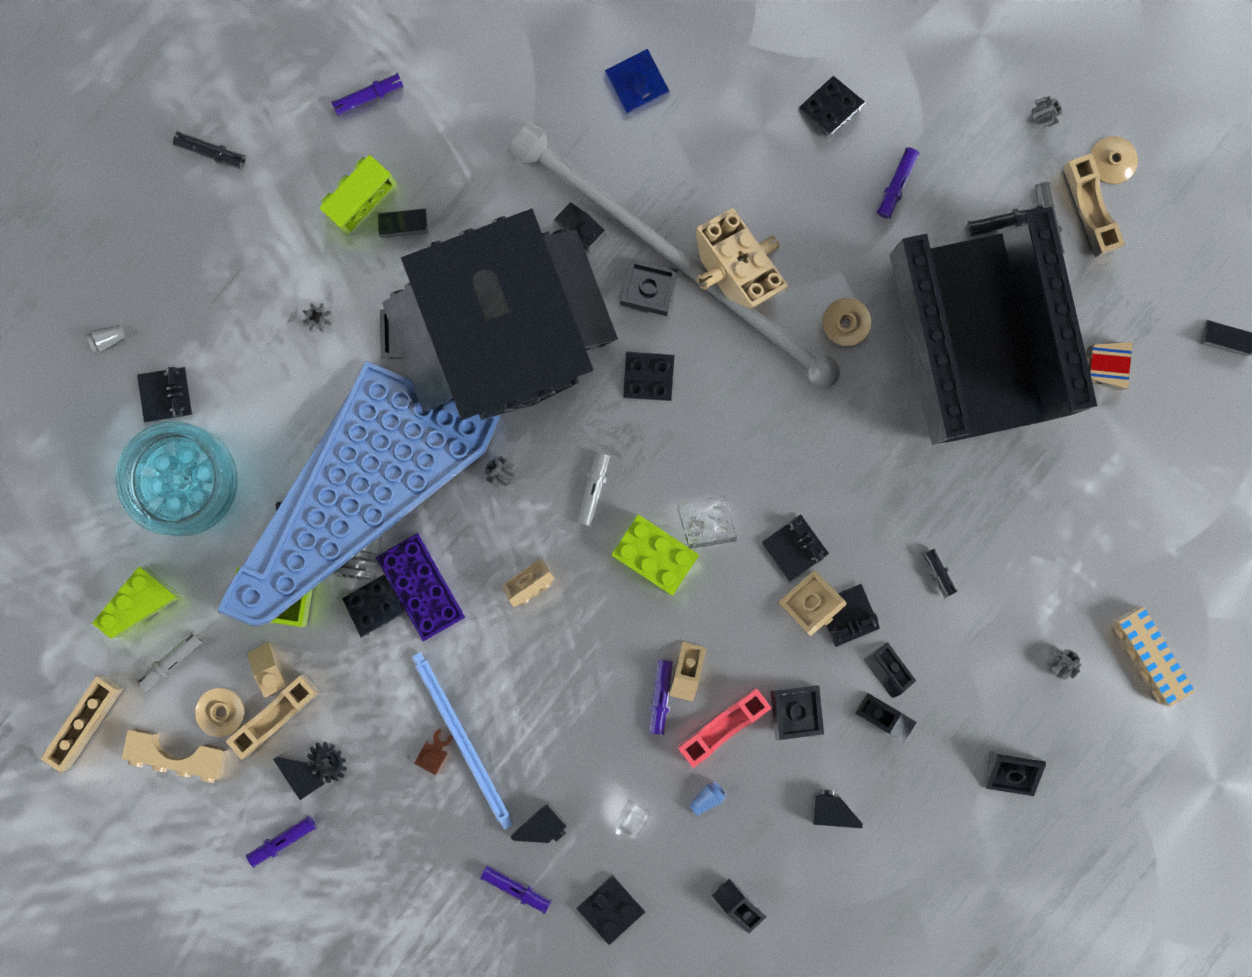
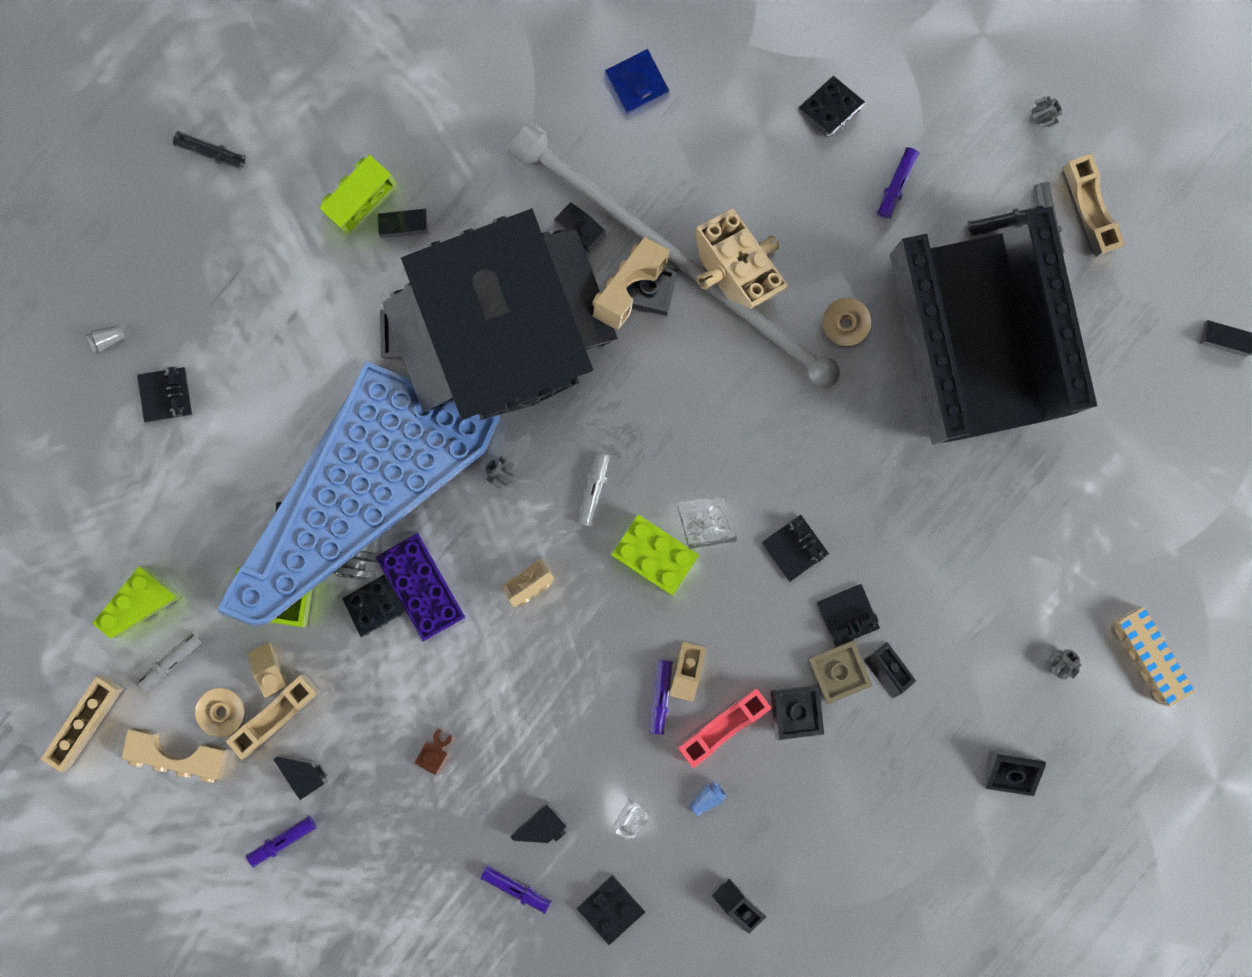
(137, 490): clear light blue wheel -> none
(310, 314): dark grey gear -> none
(335, 761): black gear -> none
(369, 93): dark purple pin -> none
(462, 741): light blue piece -> none
(644, 263): none -> tan arch
(648, 376): black hinge -> none
(812, 603): tan hinge -> none
(831, 810): black slope -> none
(840, 672): none -> dark tan plate
(886, 717): black slope -> none
(939, 573): black pin -> none
(1110, 364): torso -> none
(1111, 171): tan dish -> none

